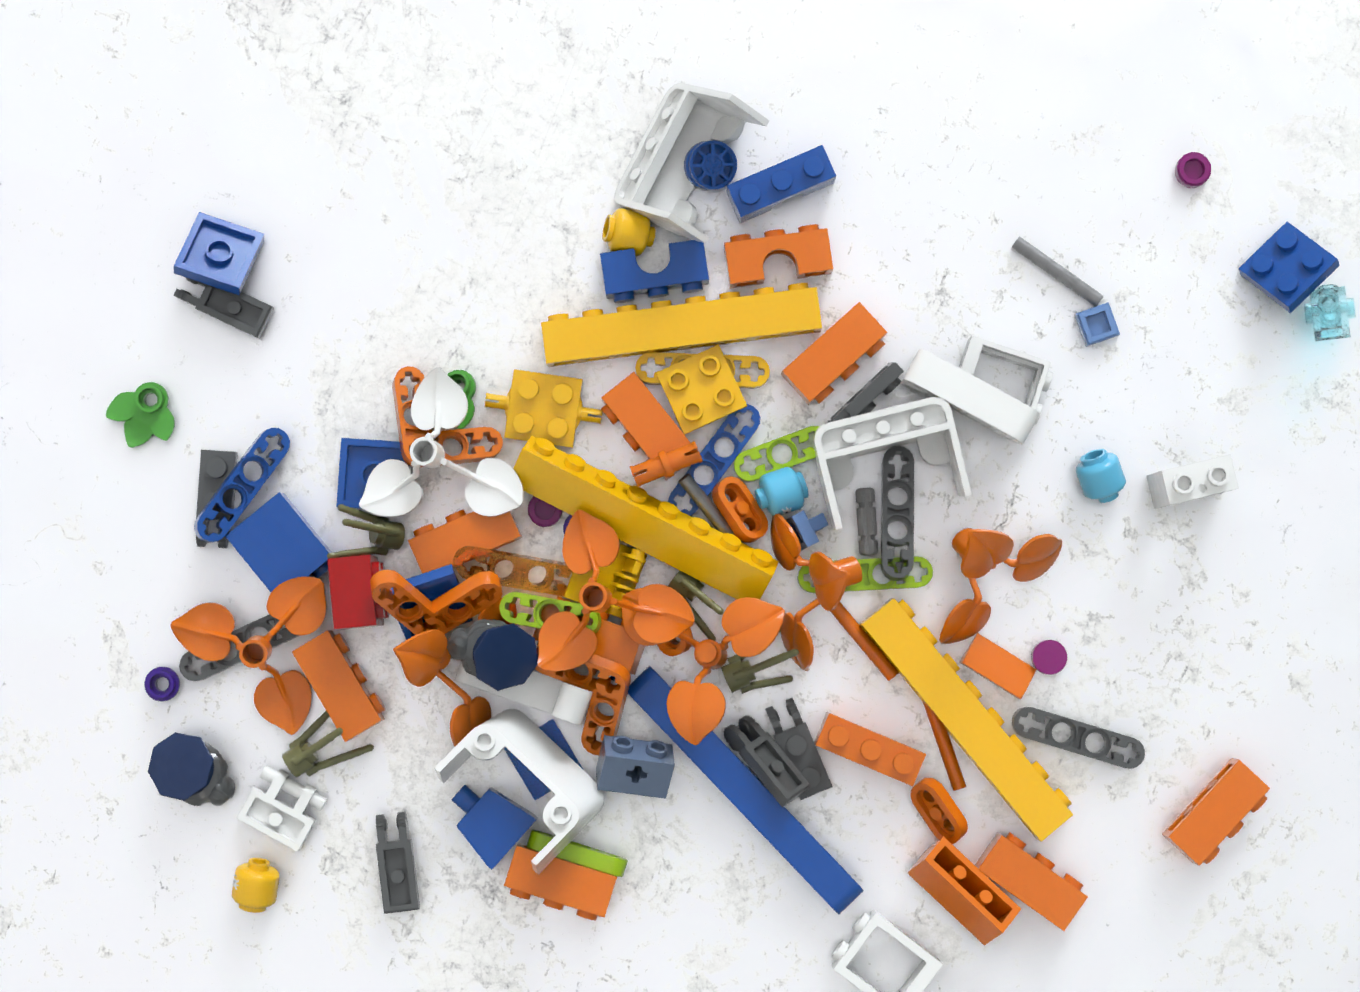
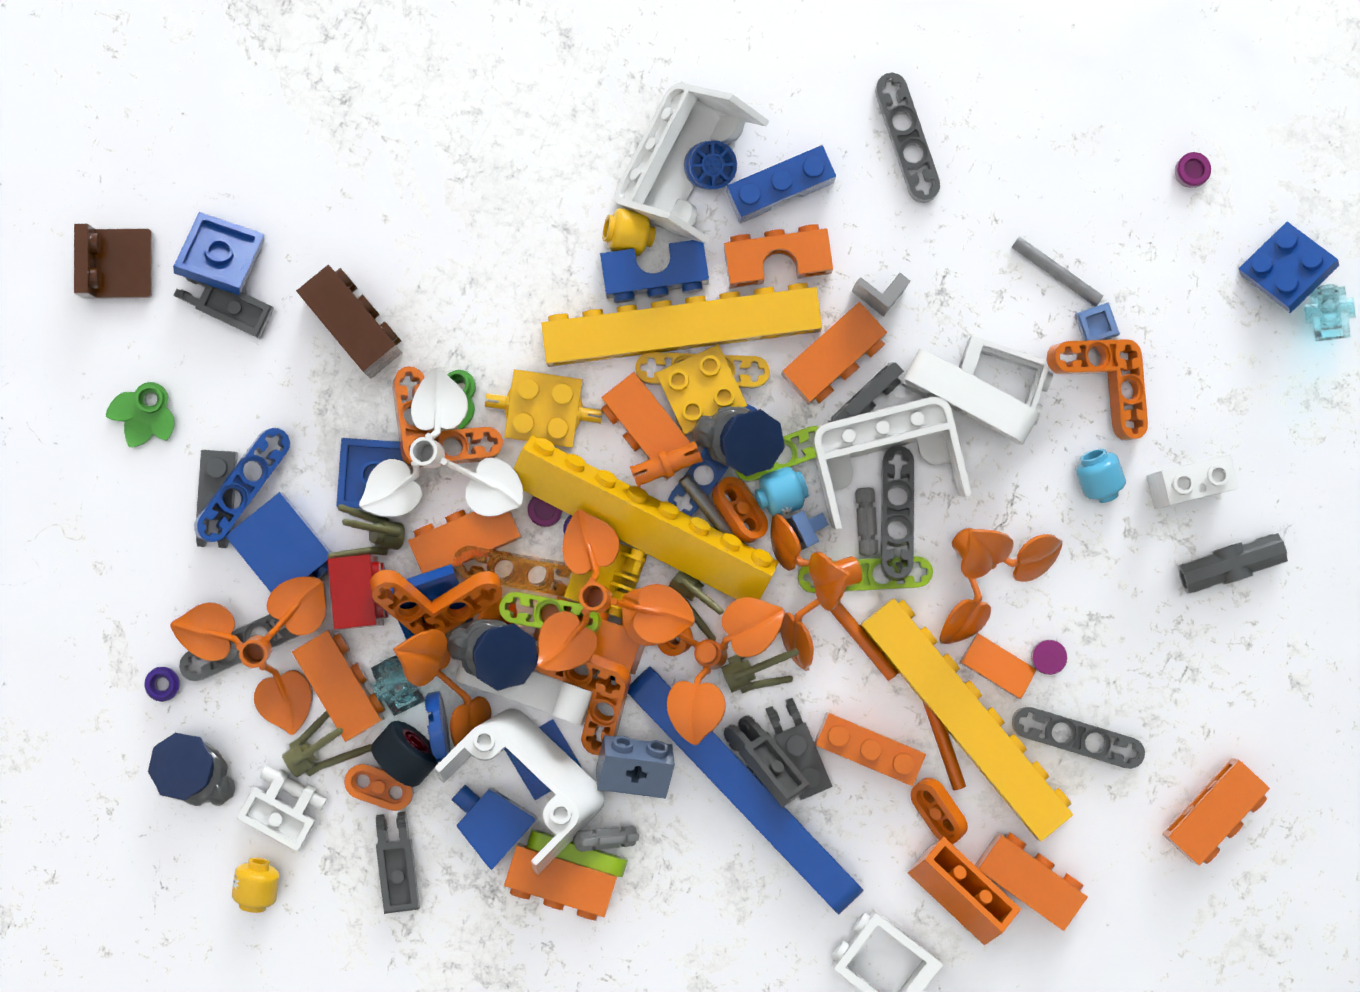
(112, 262): none -> reddish brown bracket
(351, 320): none -> reddish brown brick
(378, 789): none -> orange plate
(394, 687): none -> clear light blue brick
(404, 753): none -> black wheel
(438, 726): none -> blue tile
(606, 838): none -> light grey axle
(741, 438): none -> dark blue piece
(877, 300): none -> light grey panel
(911, 136): none -> dark grey beam
(1113, 365): none -> orange beam
(1232, 563): none -> dark grey piece

